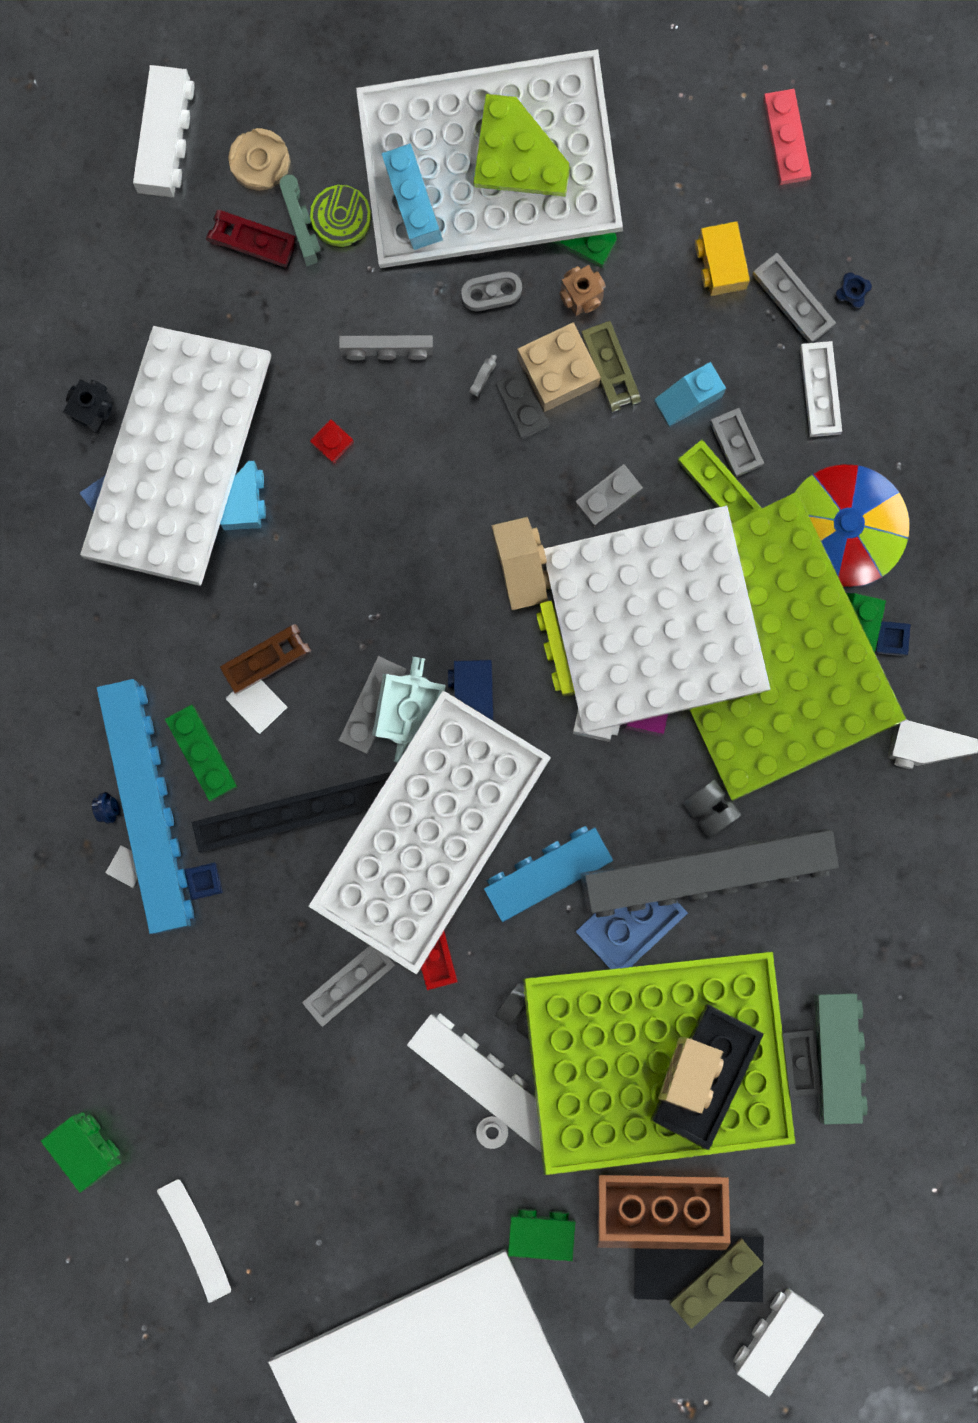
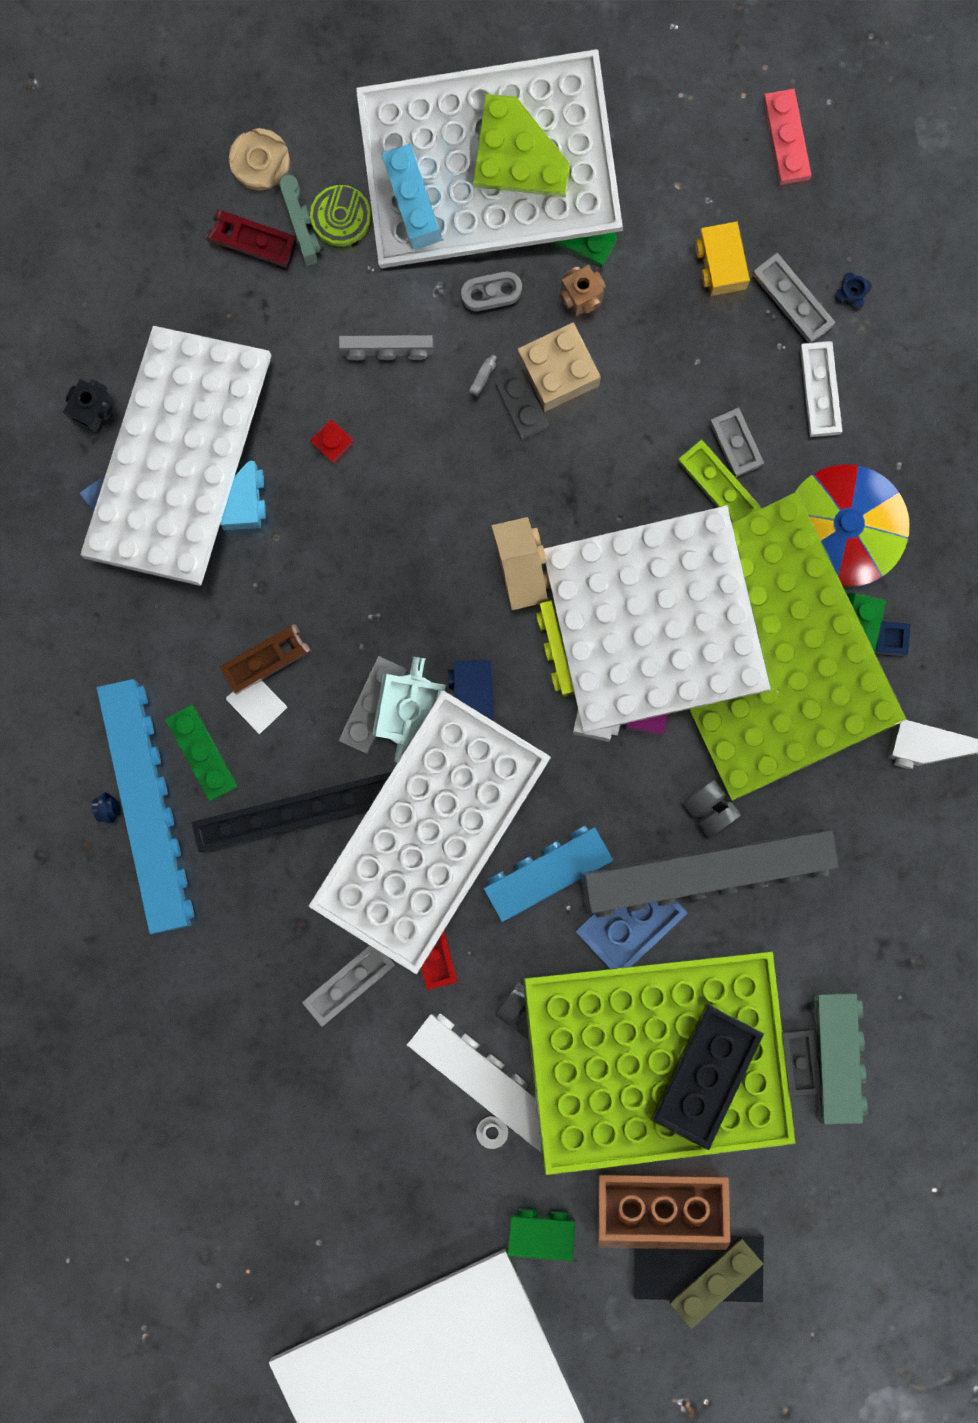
(82, 1150): green brick -> none
(123, 867): white tile -> none
(162, 131): white brick -> none
(195, 1239): white sticker -> none
(203, 881): dark blue tile -> none
(609, 495): light grey plate -> none
(611, 365): olive plate -> none
(690, 394): medium azure slope -> none
(691, 1075): tan brick -> none
(777, 1341): white brick -> none

